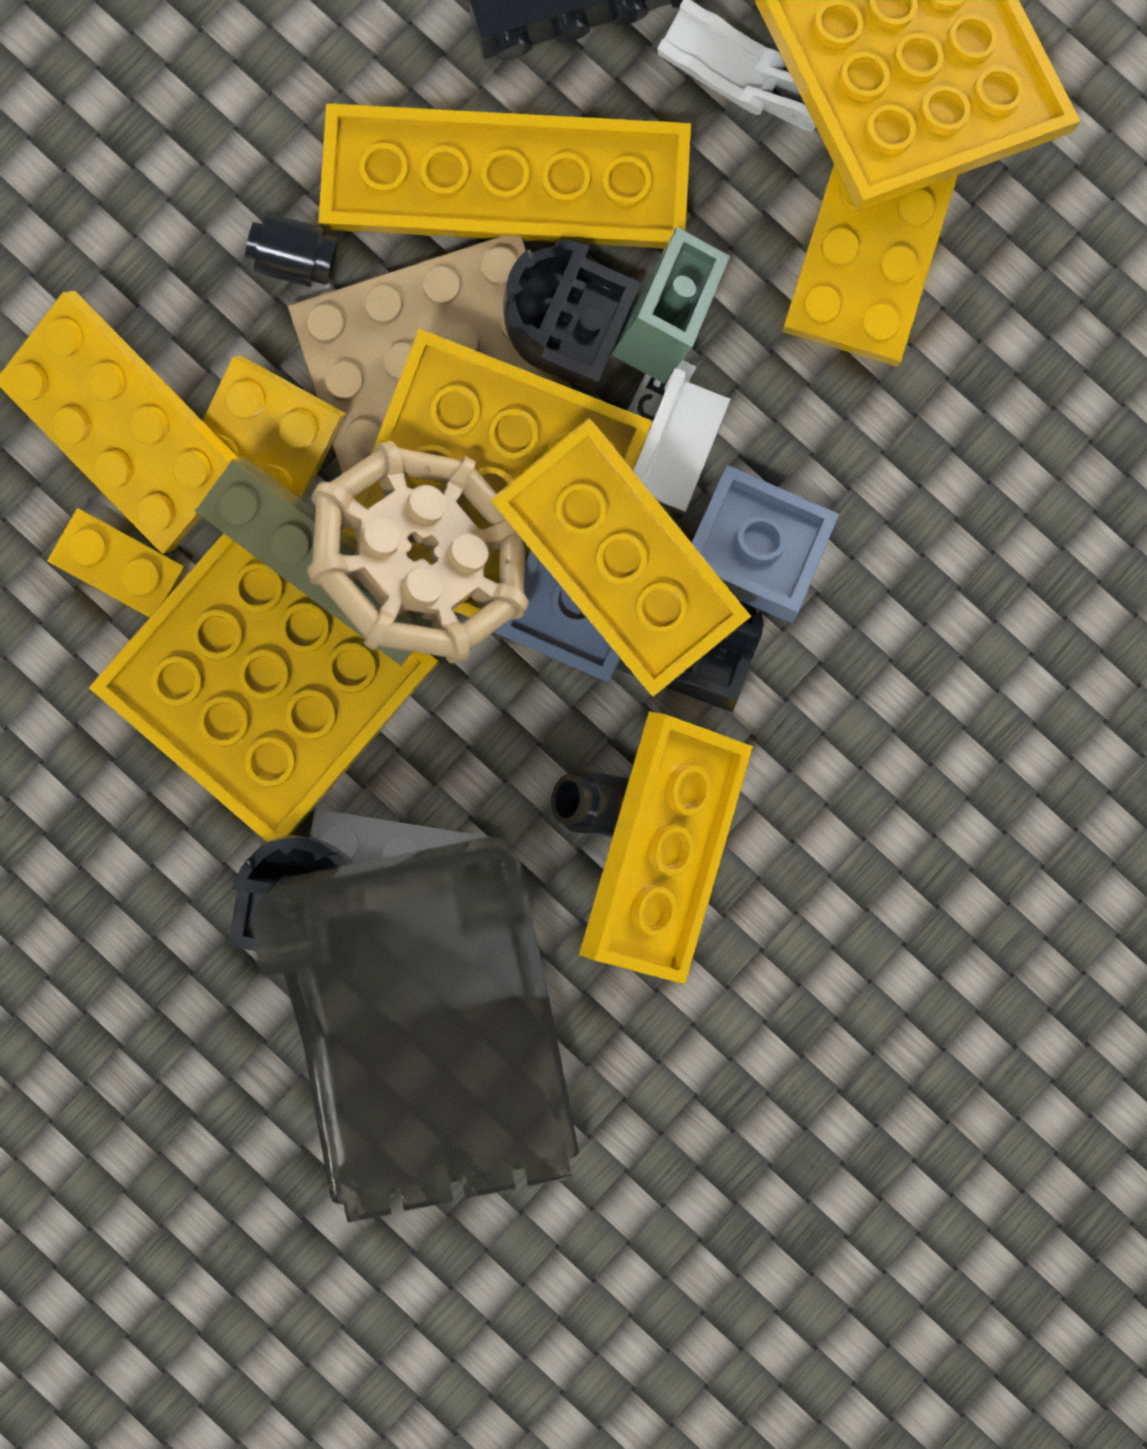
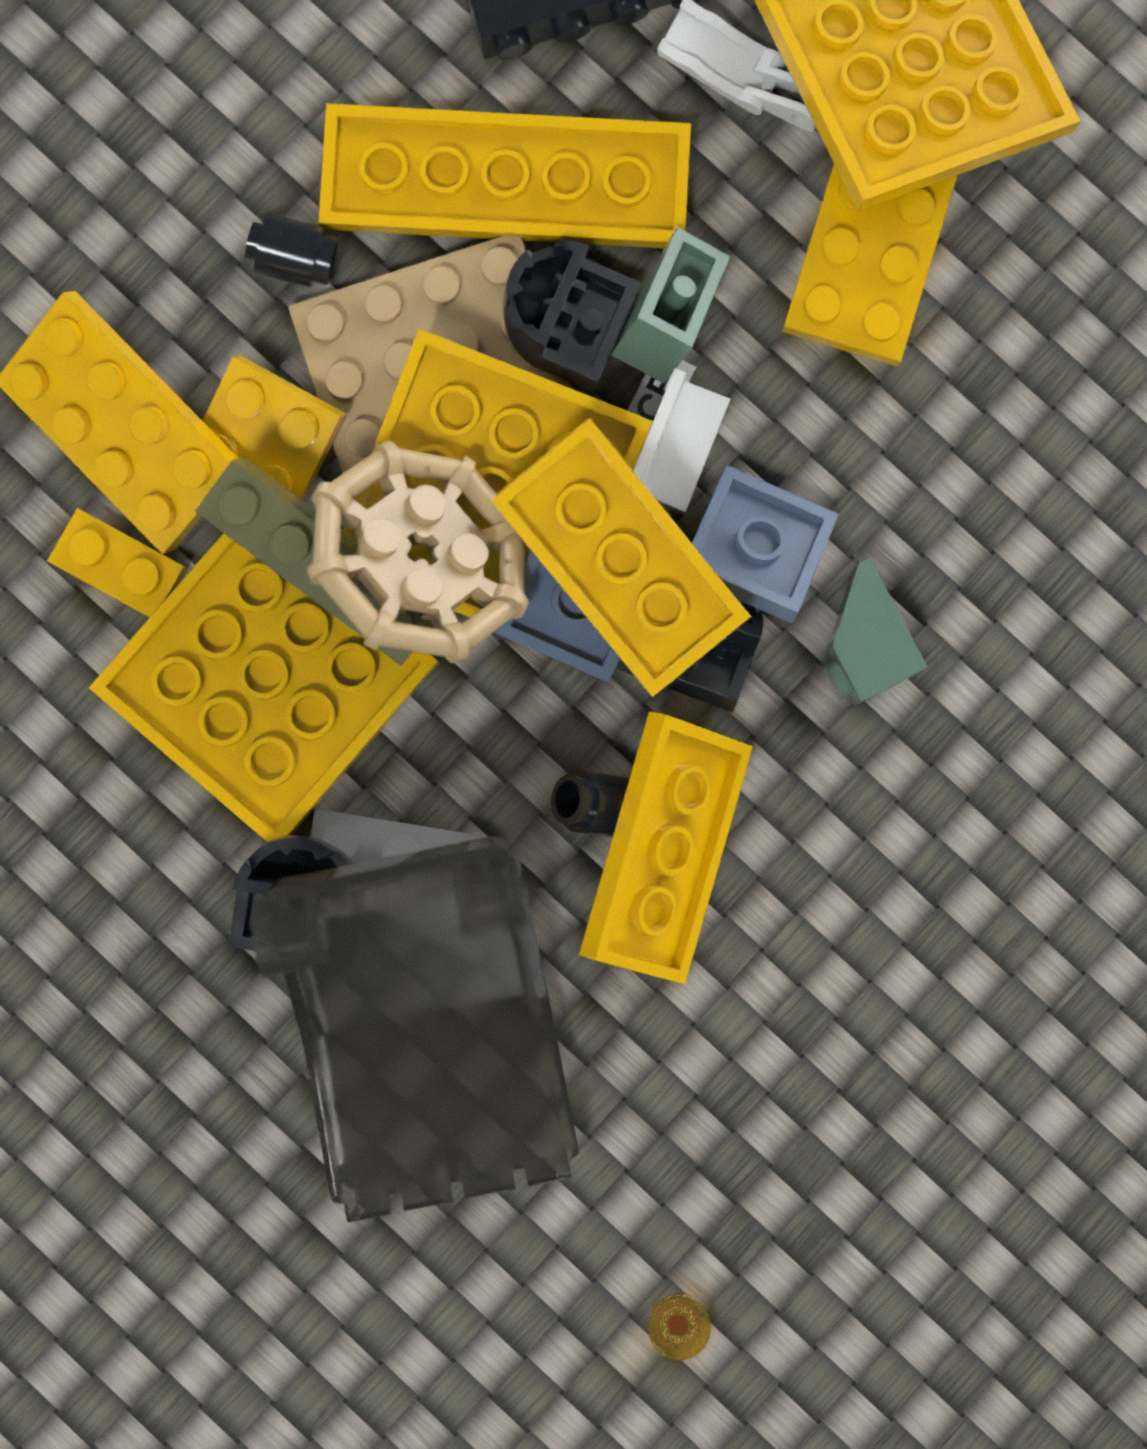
(679, 1326): none -> clear yellow tile
(869, 640): none -> sand green slope

